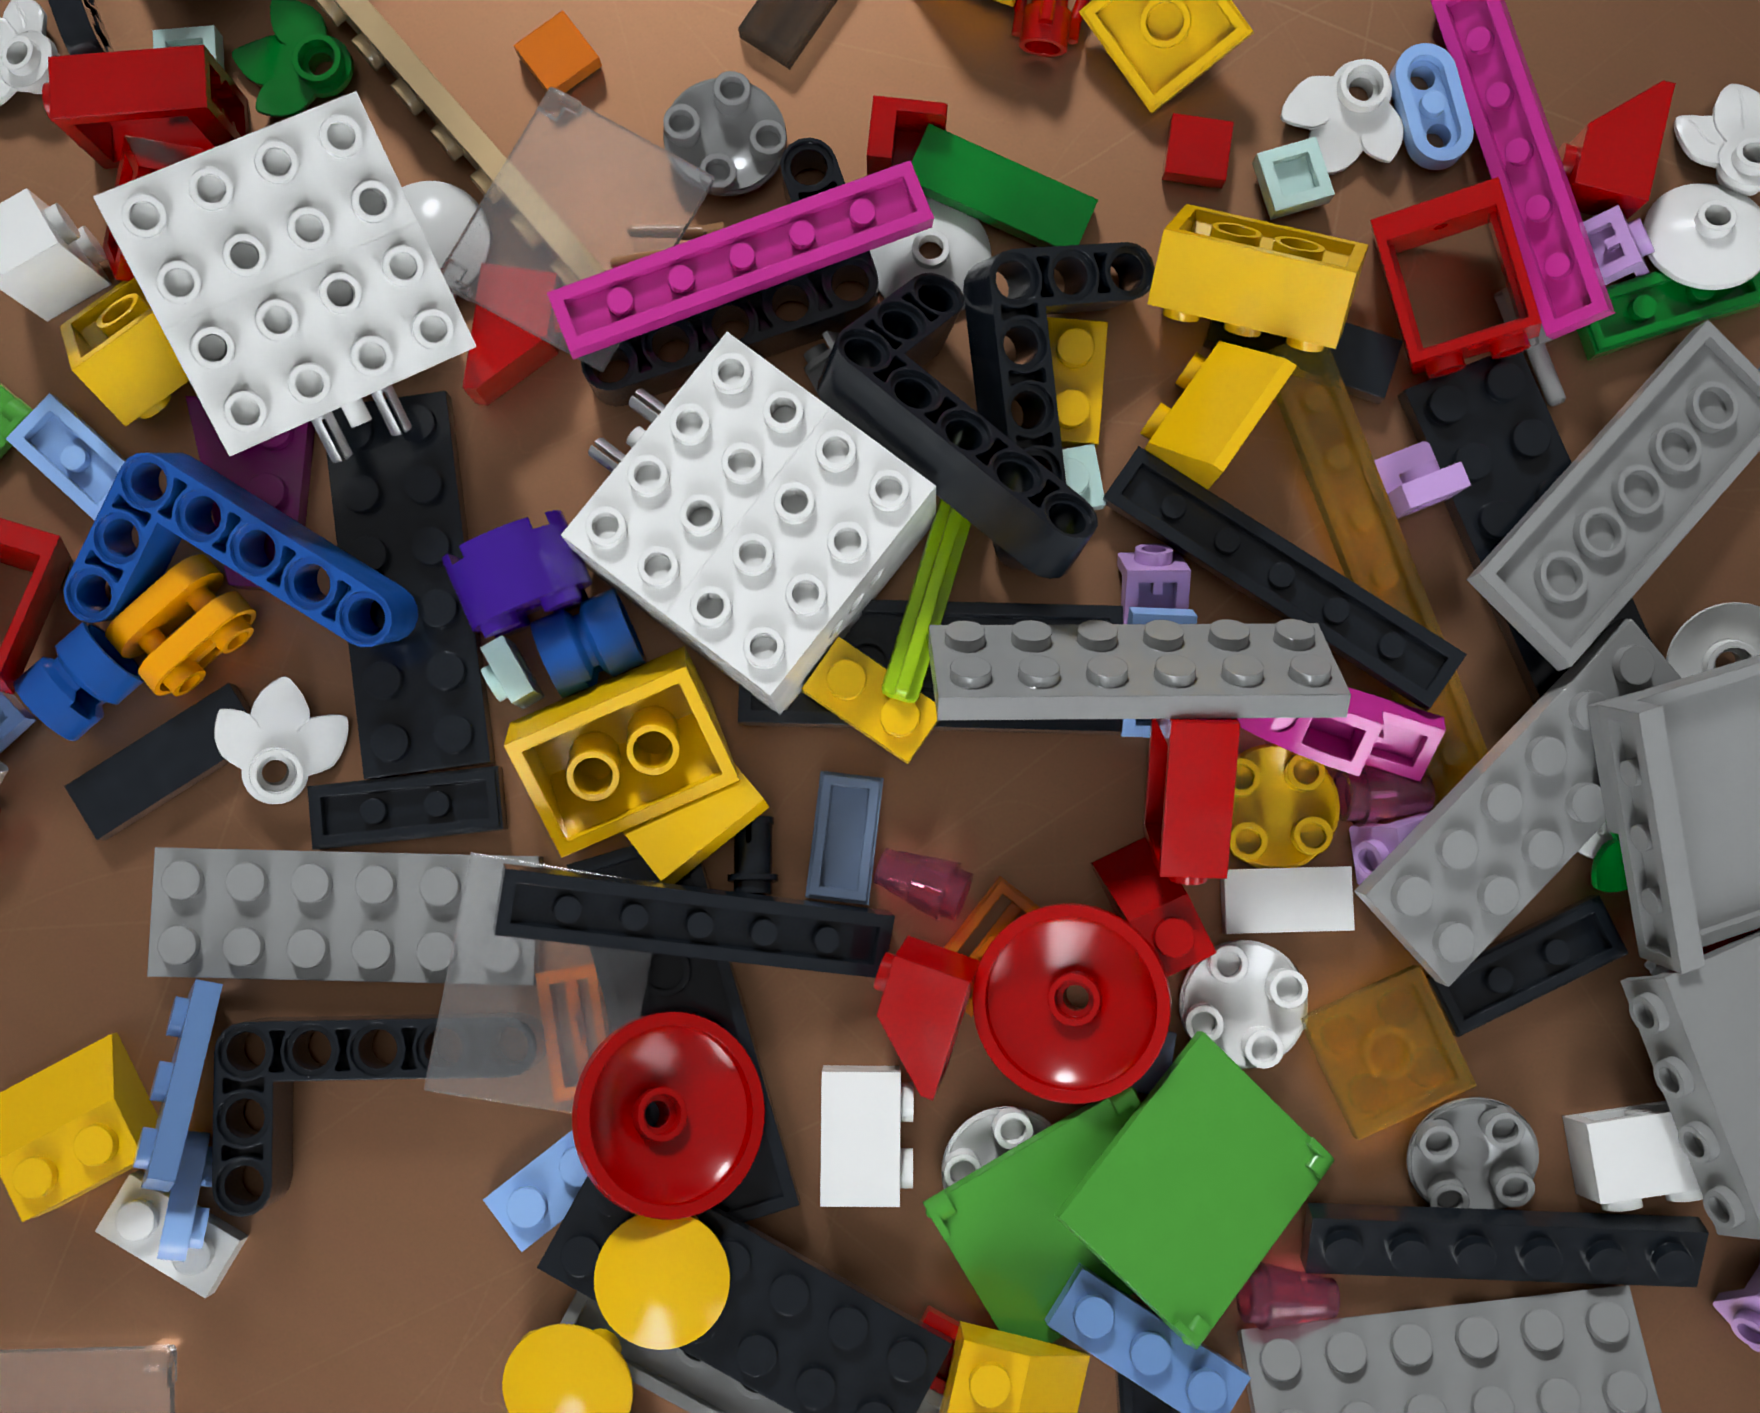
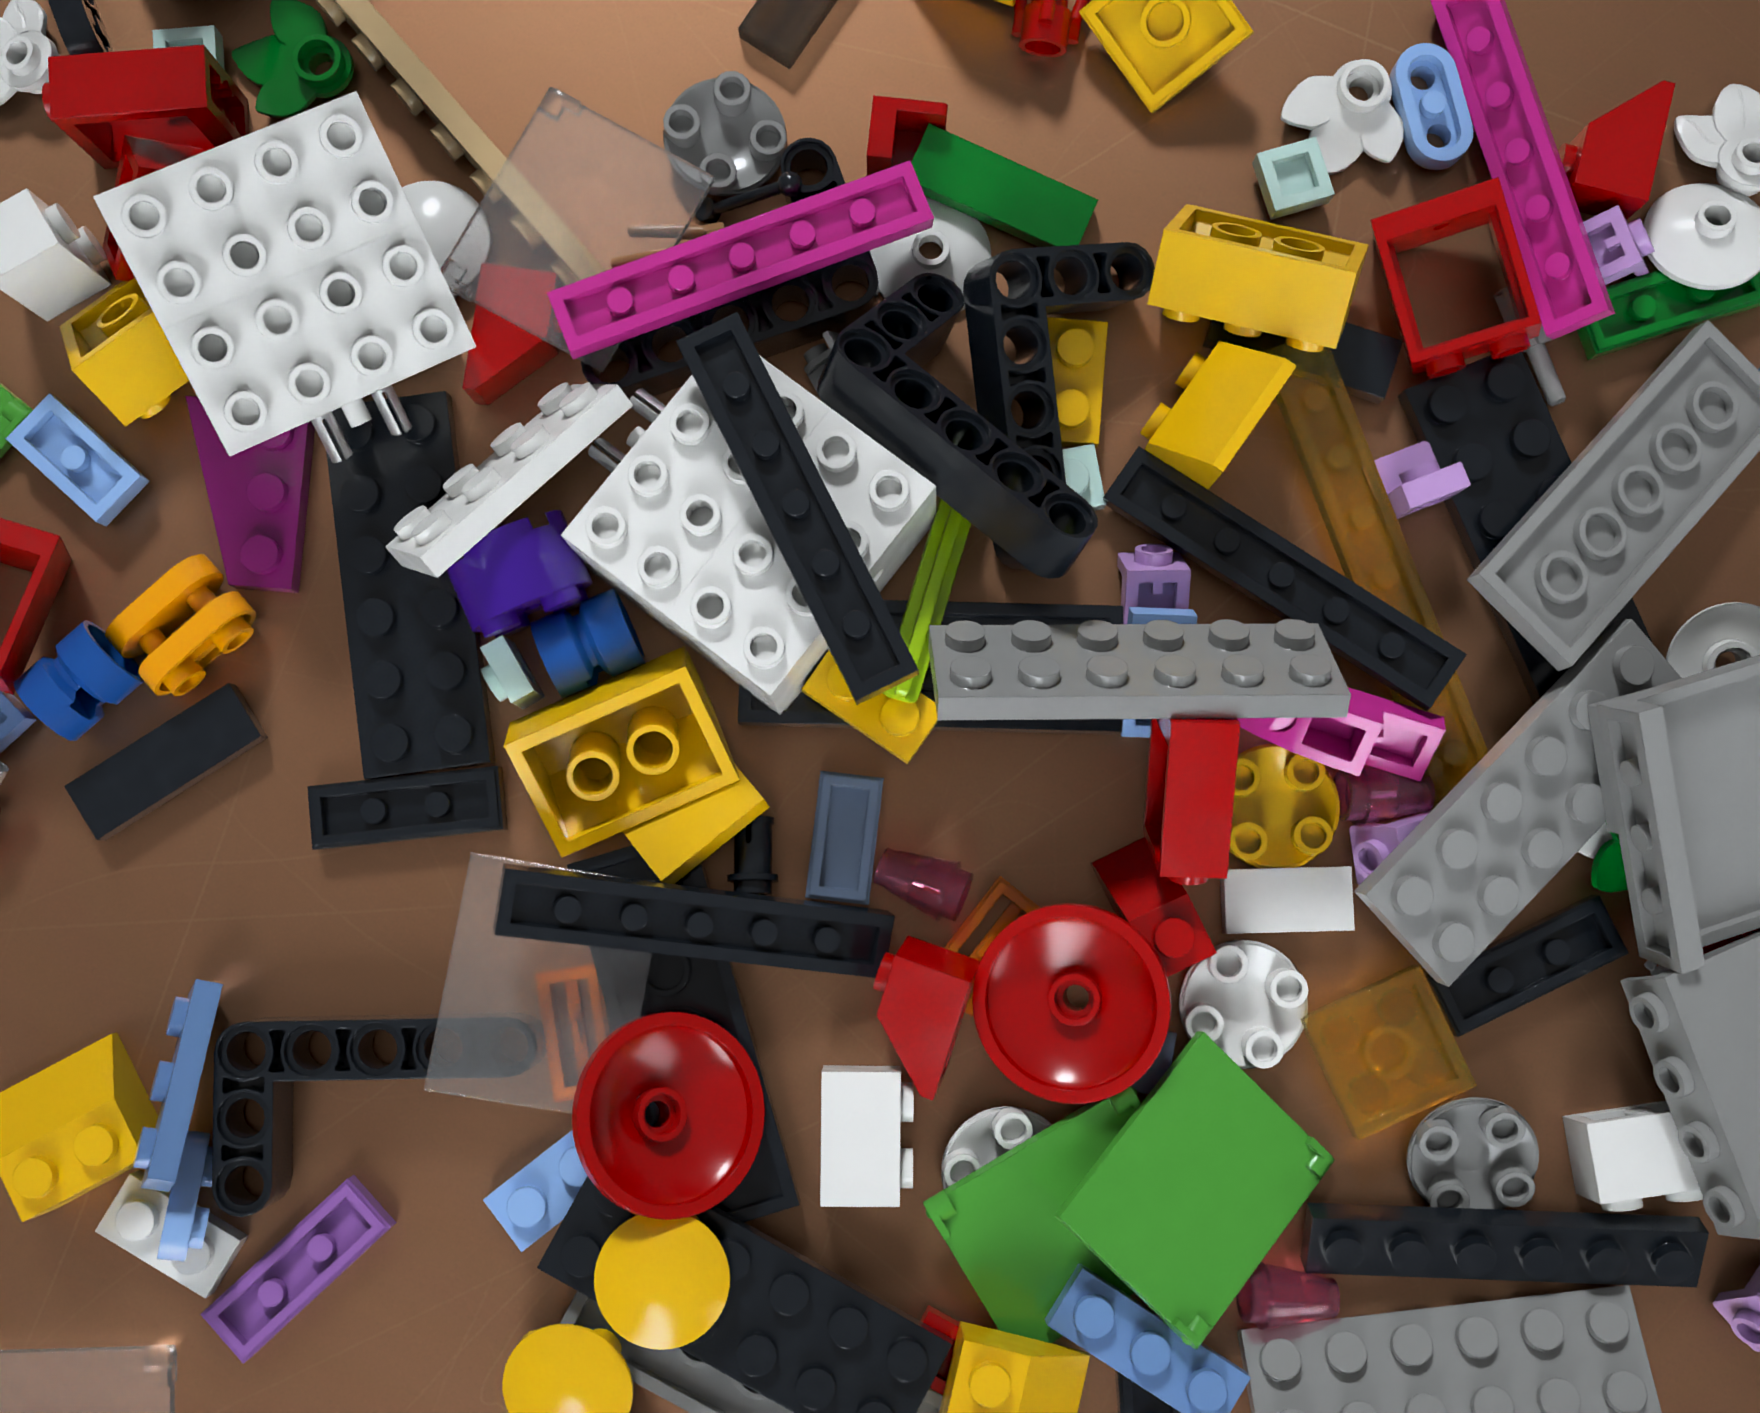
(237, 543): blue beam -> none
(281, 731): white plate -> none
(298, 1268): none -> medium lavender tile
(305, 914): light grey plate -> none
(520, 465): none -> white plate
(558, 54): orange tile -> none
(787, 185): none -> black hinge
(798, 509): none -> black plate
(1197, 150): red tile -> none

